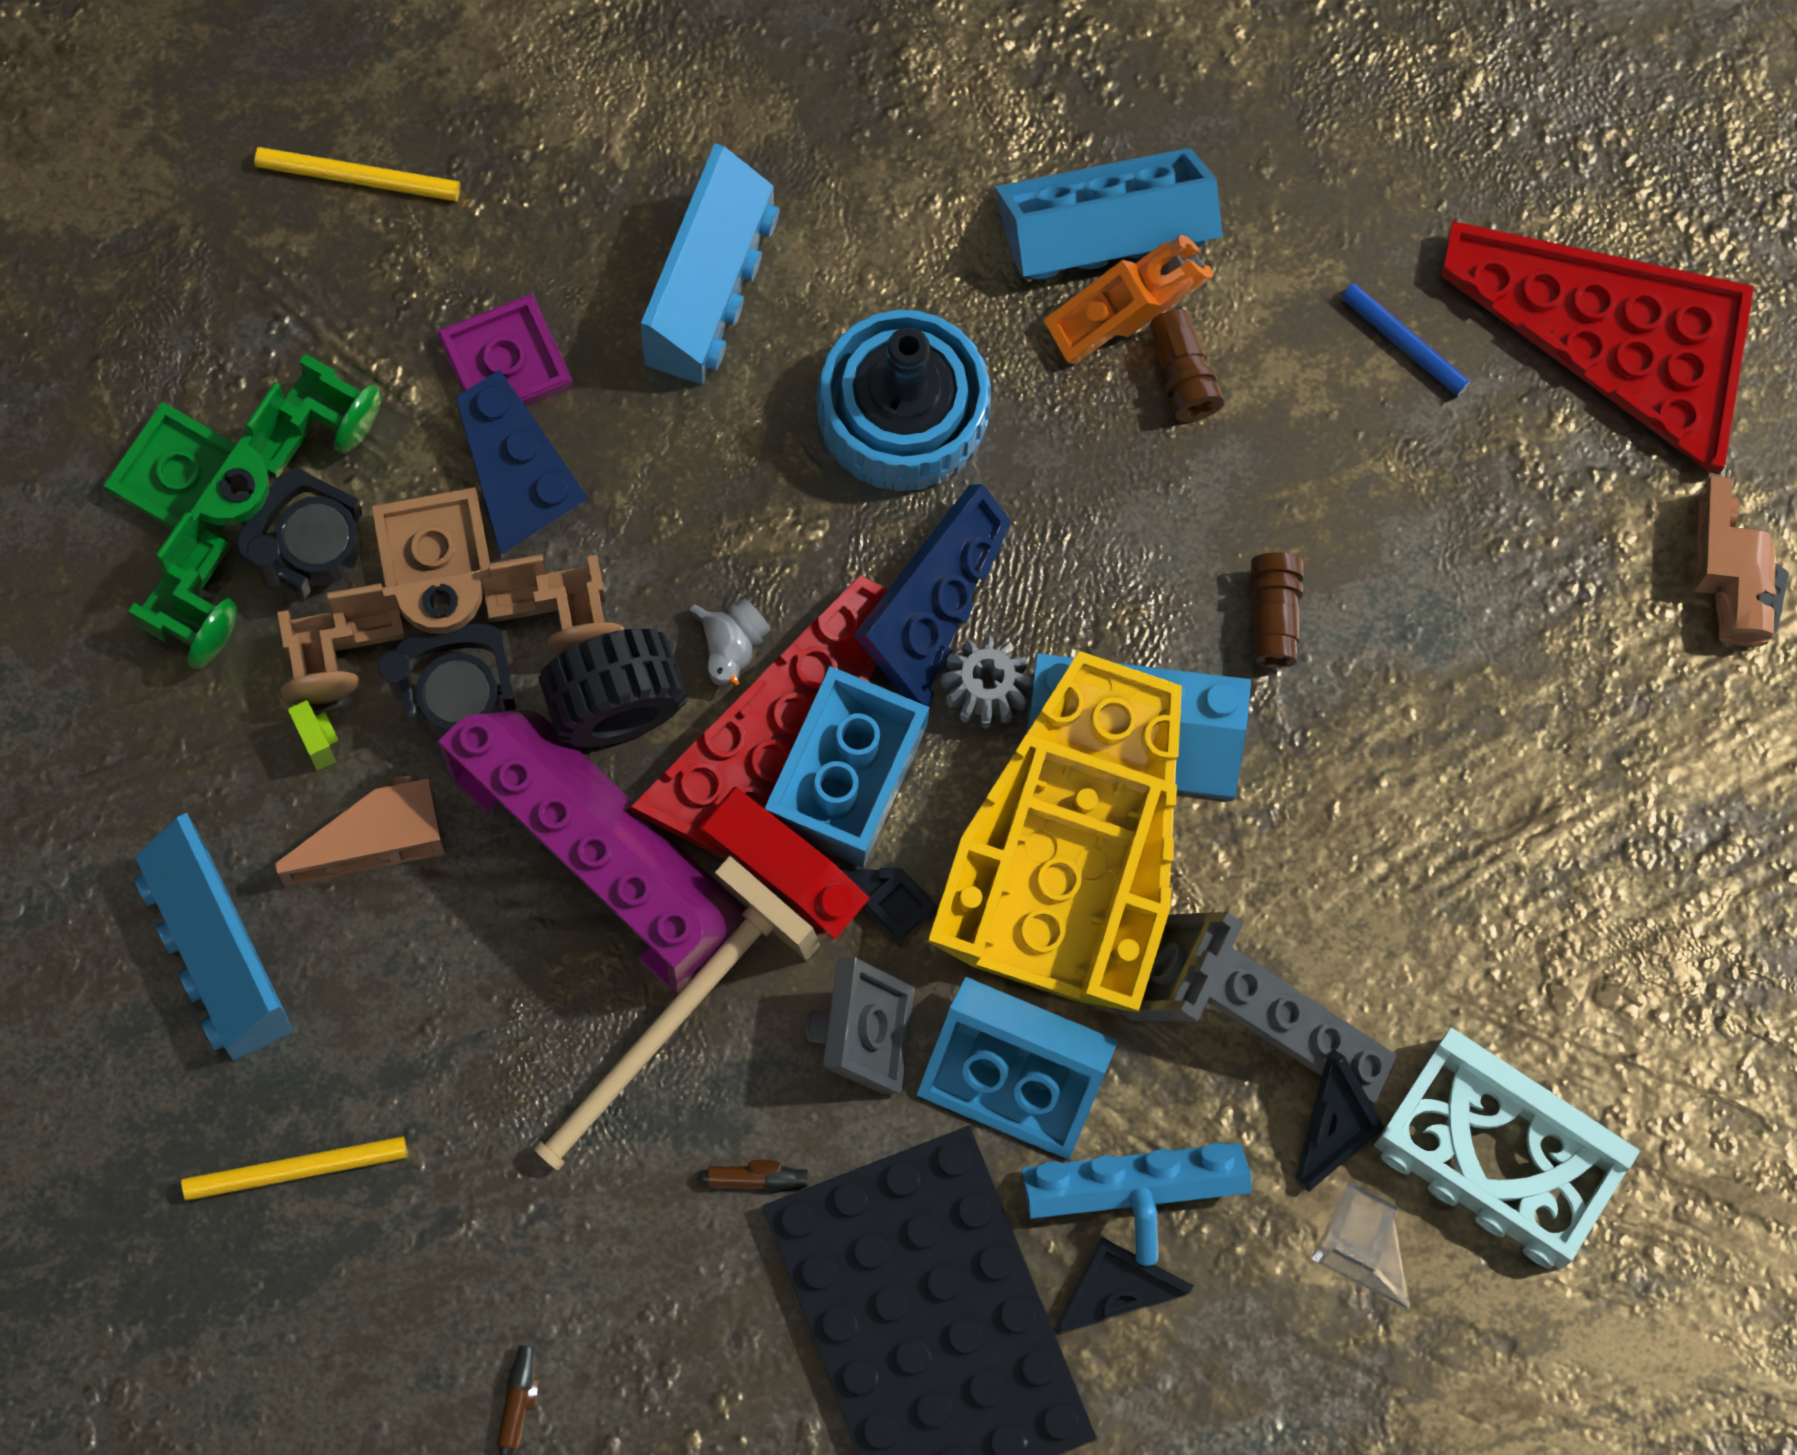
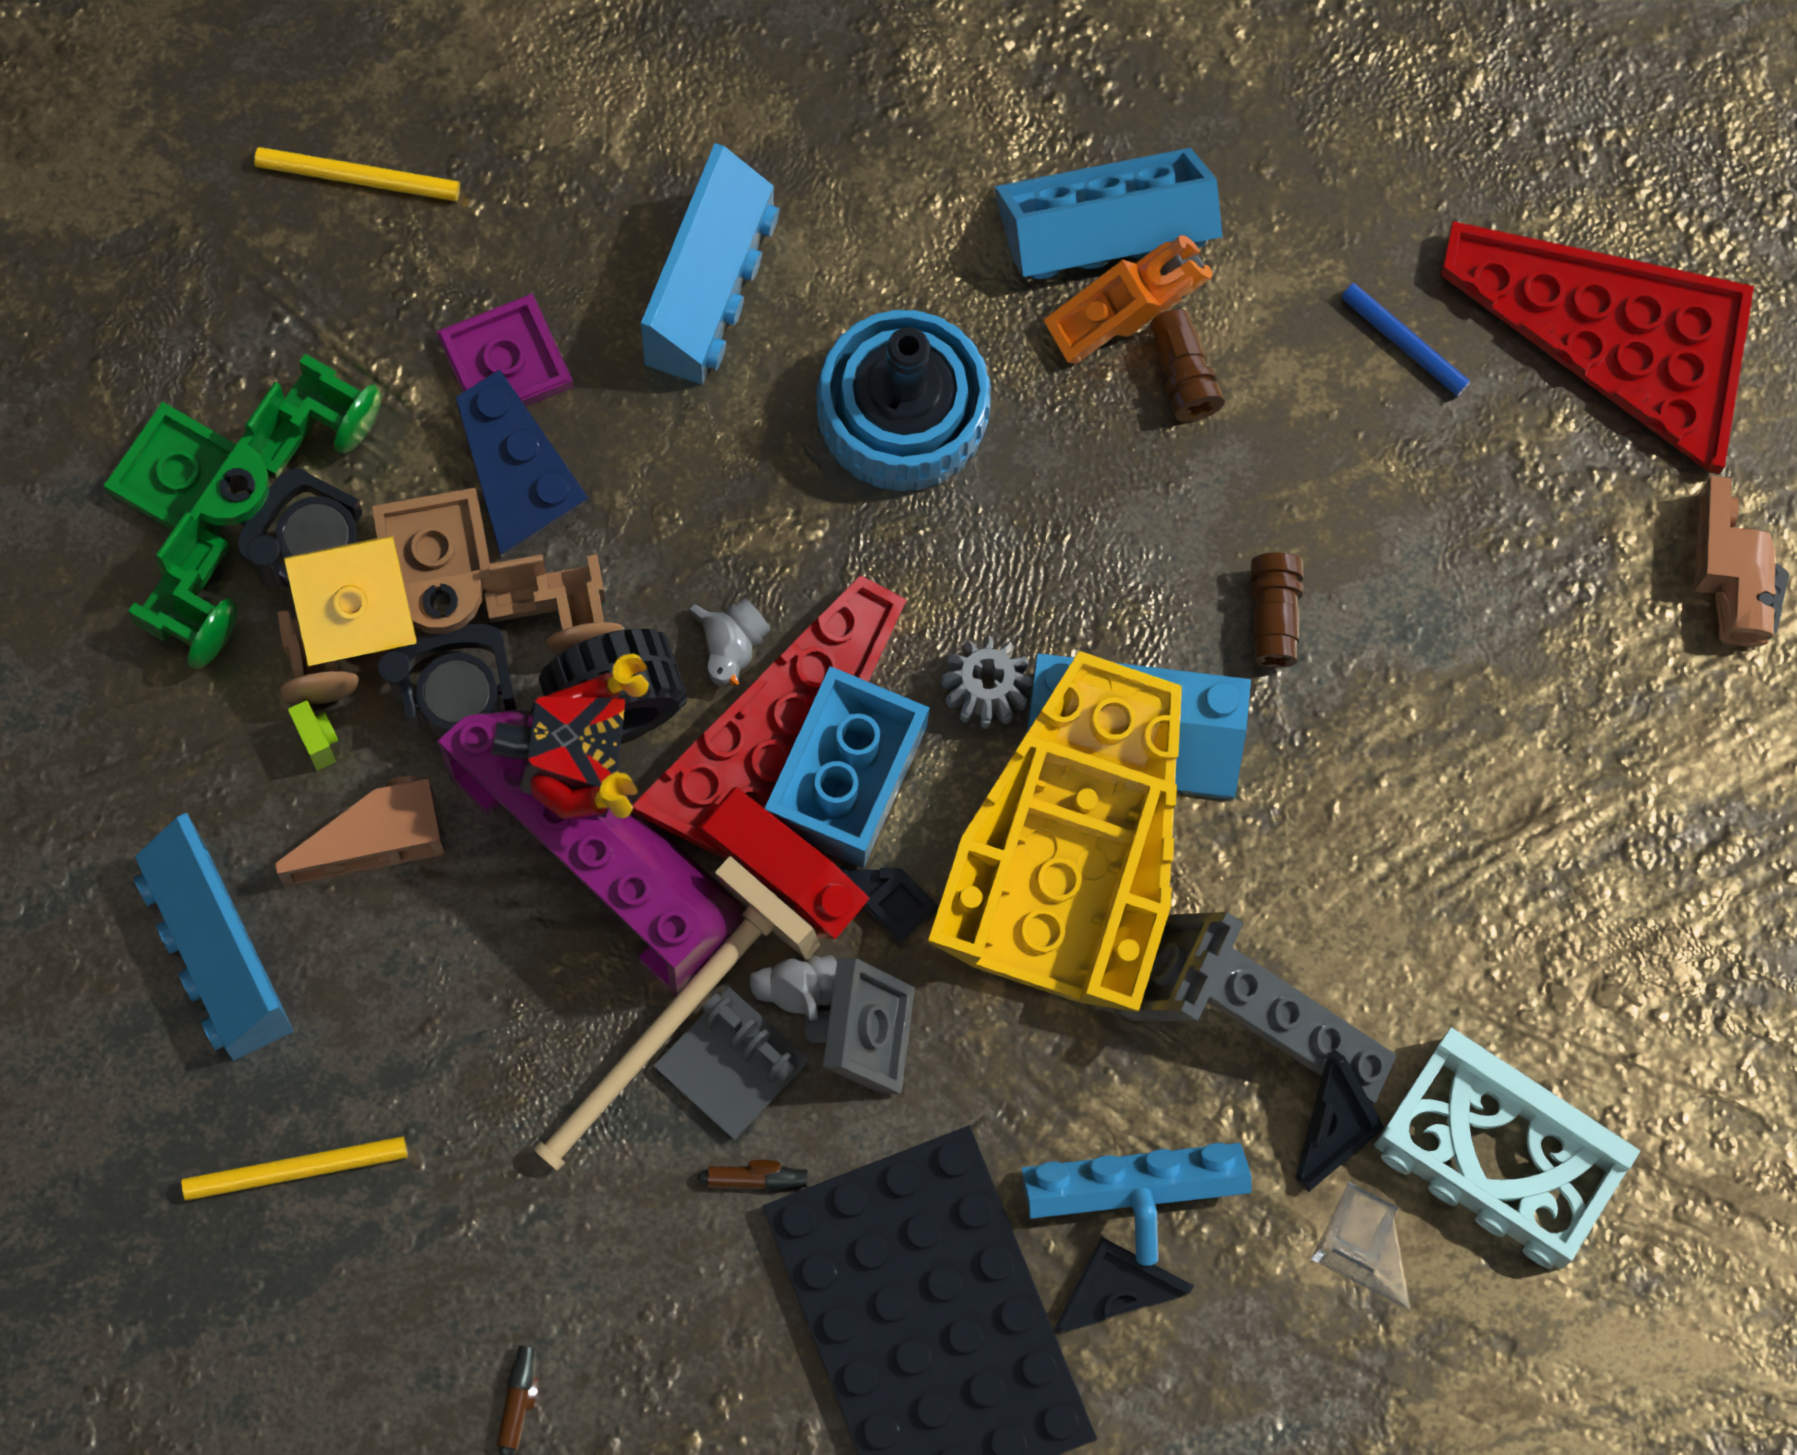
(350, 600): none -> yellow plate
(575, 745): none -> torso
(731, 1062): none -> dark grey hinge
(796, 984): none -> light grey animal
(921, 610): dark blue wing -> none
(1016, 1067): dark azure slope -> none

